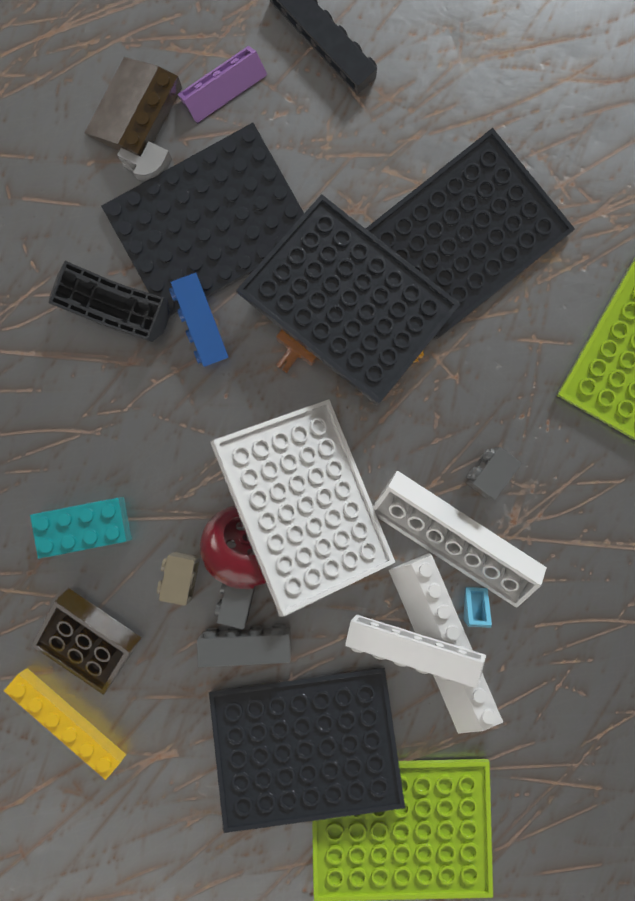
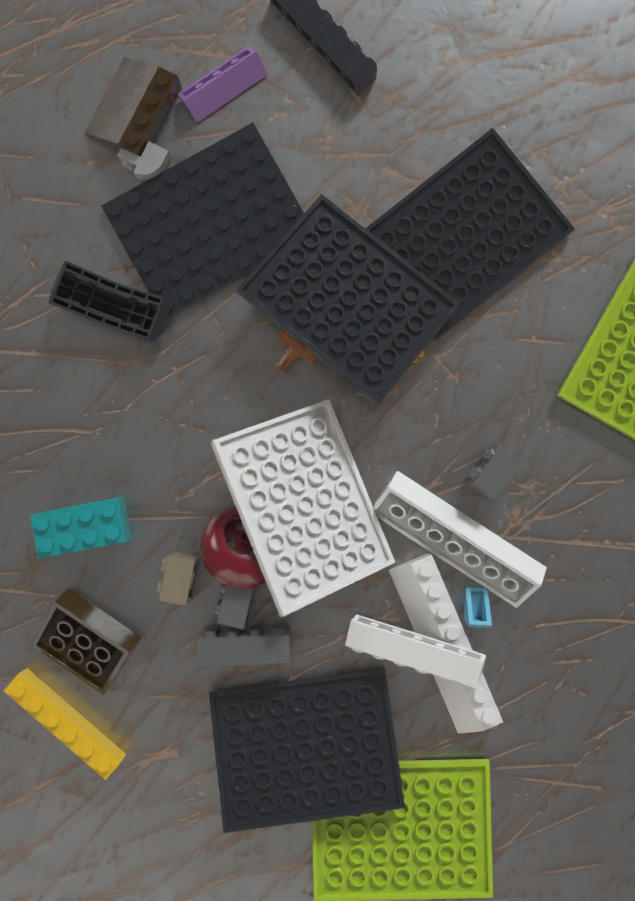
(199, 319): blue brick -> none

